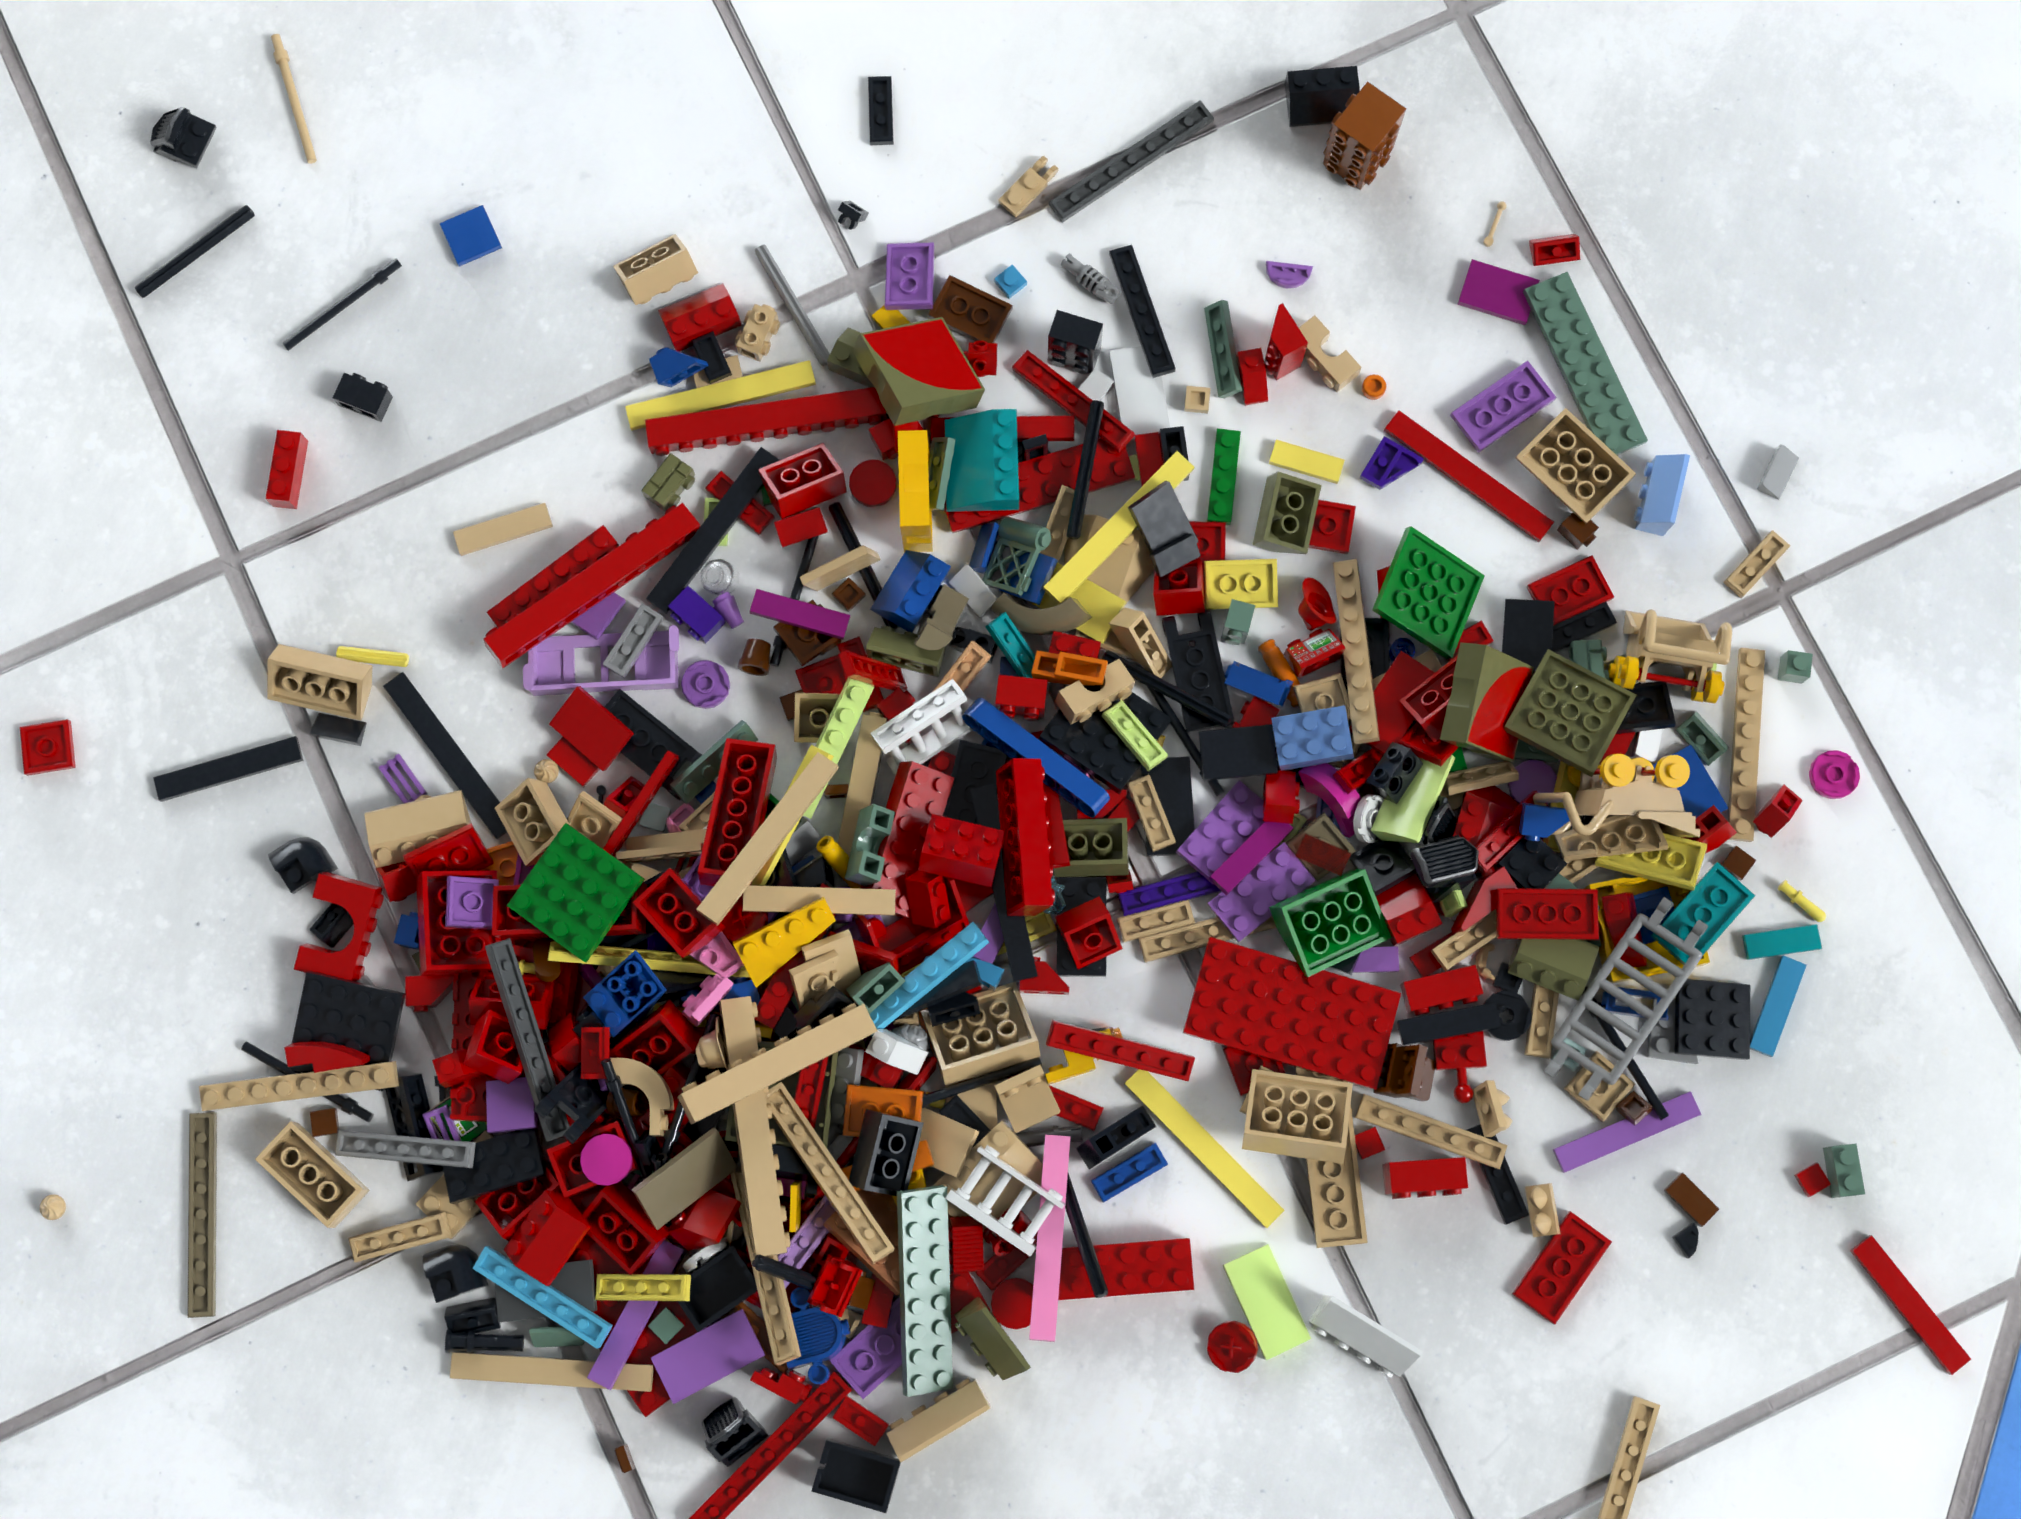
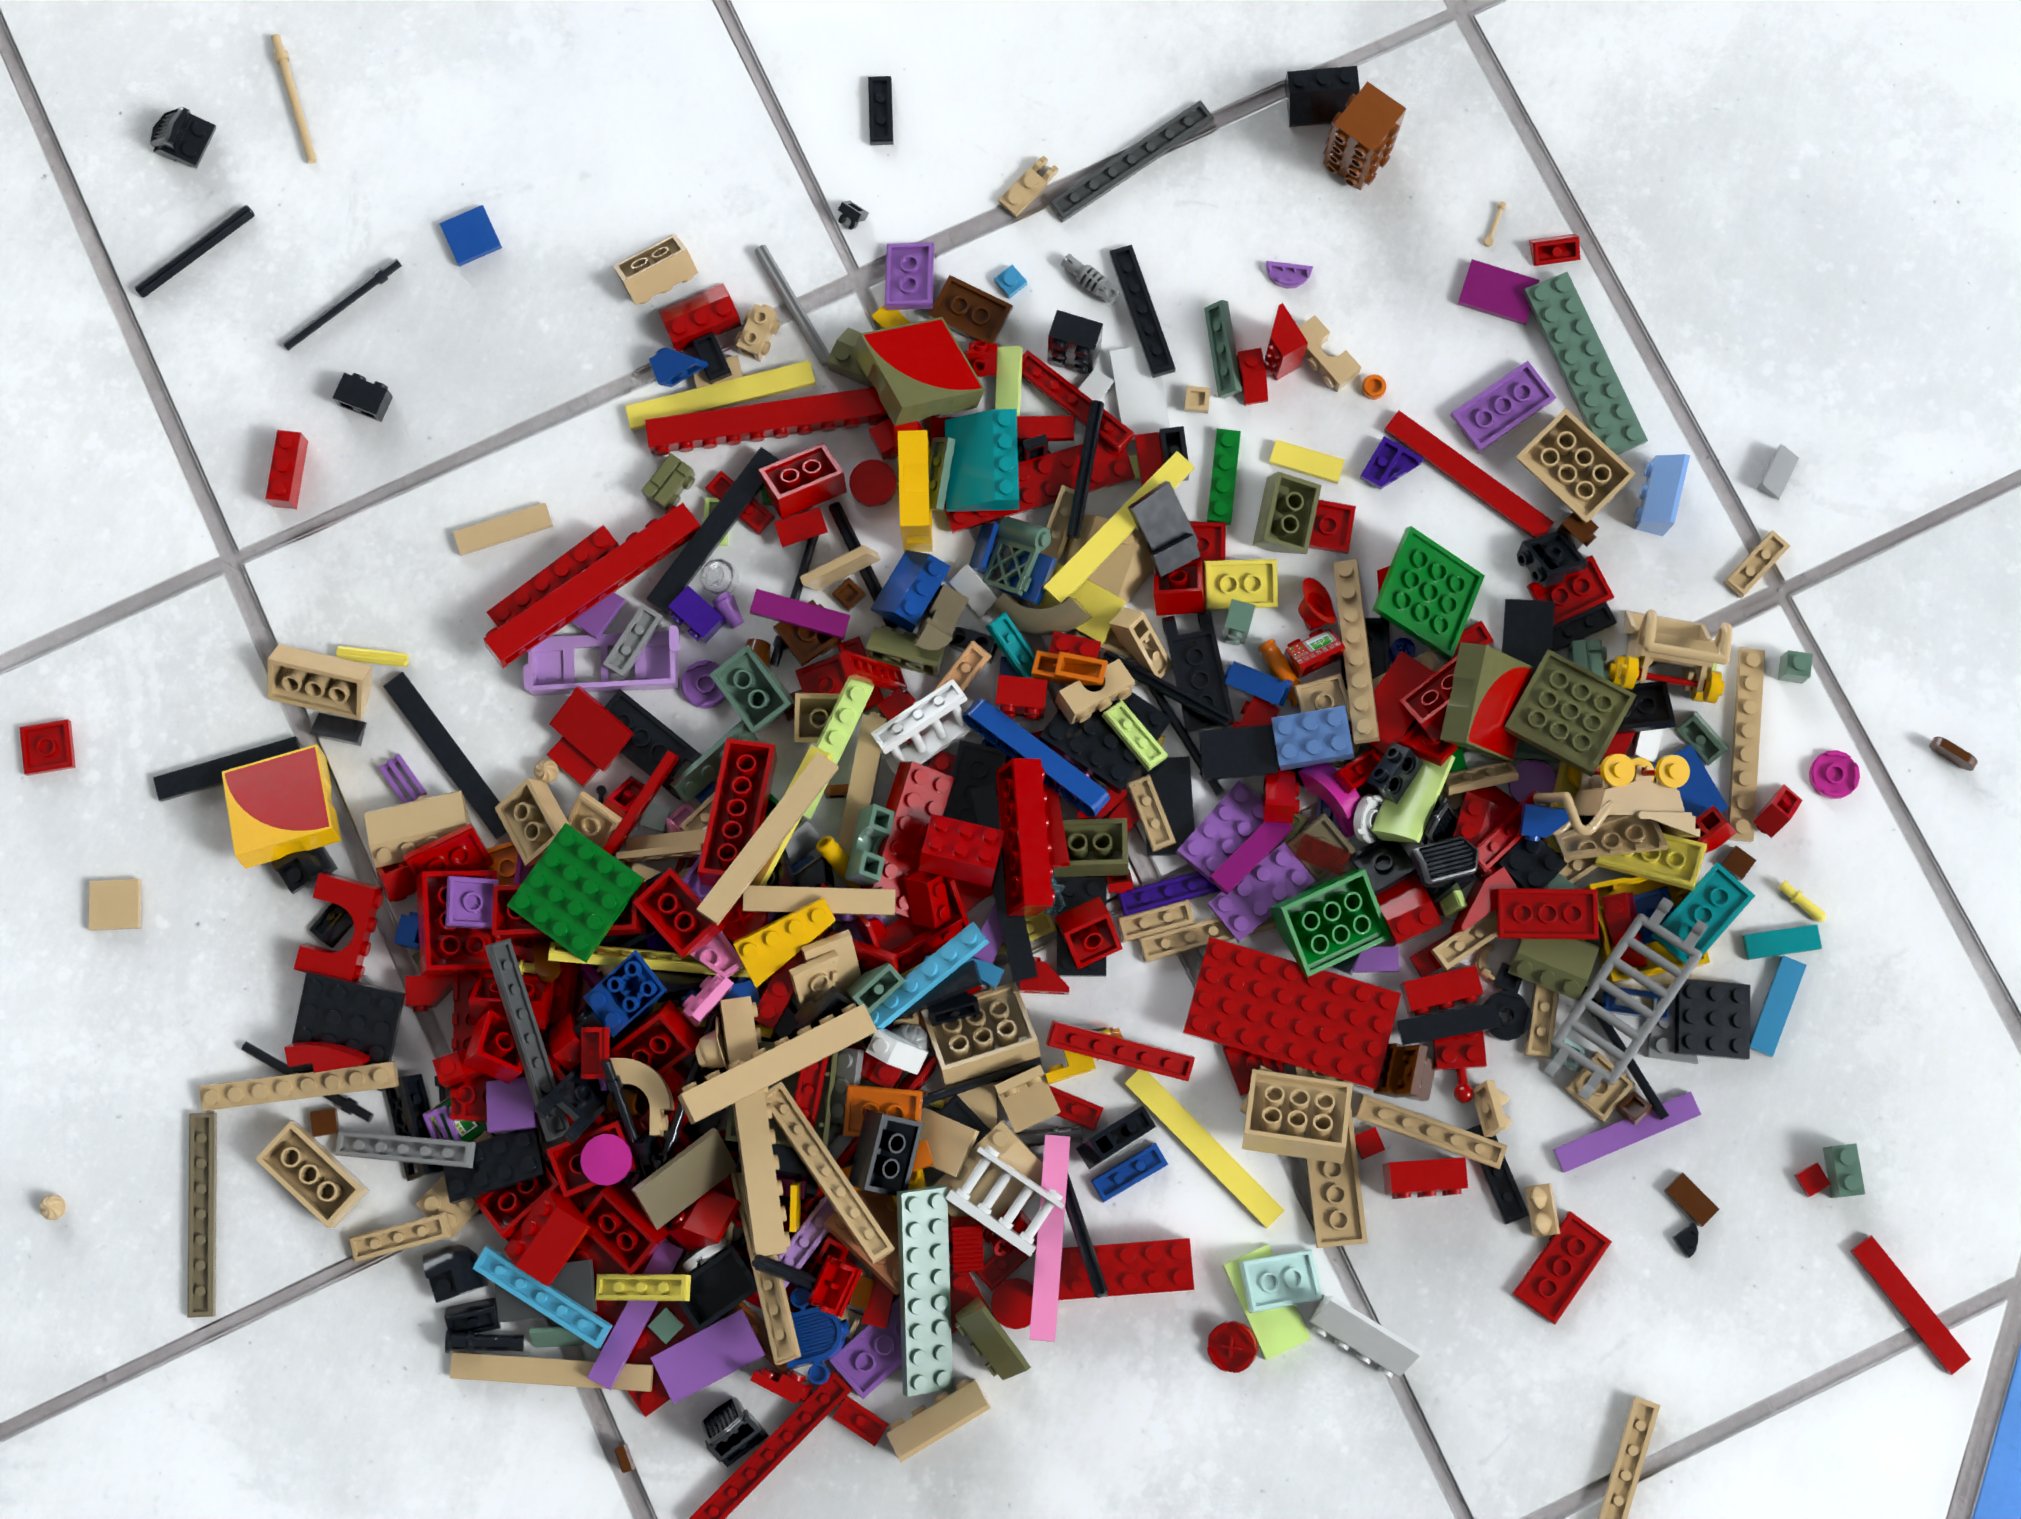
(114, 904): none -> tan tile
(280, 806): none -> tile
(752, 689): none -> sand green slope
(856, 1475): black piece -> none
(1009, 378): none -> yellowish green tile
(1280, 1281): none -> light aqua tile
(1550, 558): none -> black plate
(1953, 753): none -> reddish brown tile

